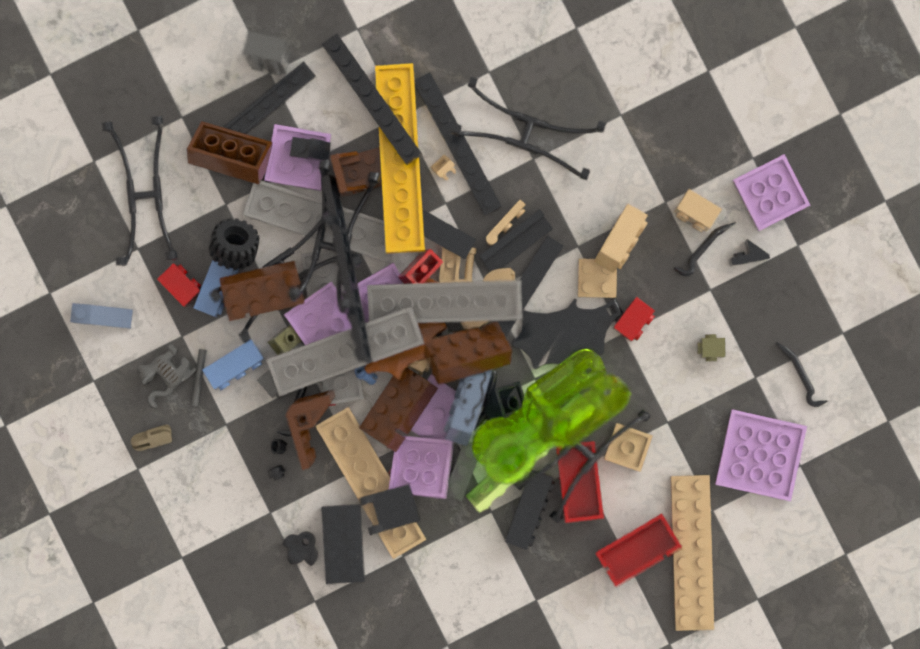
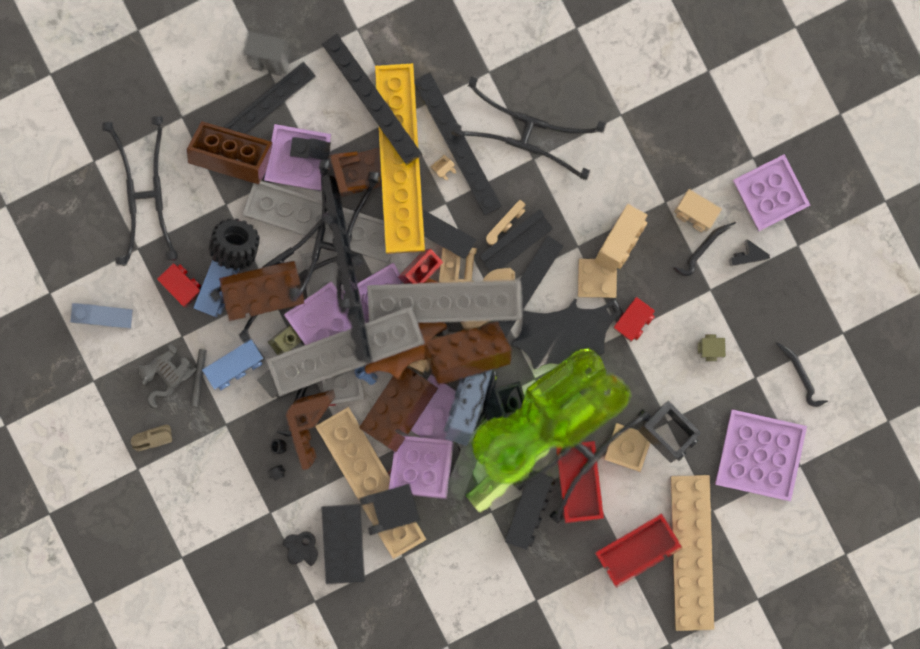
(659, 443): none -> black window

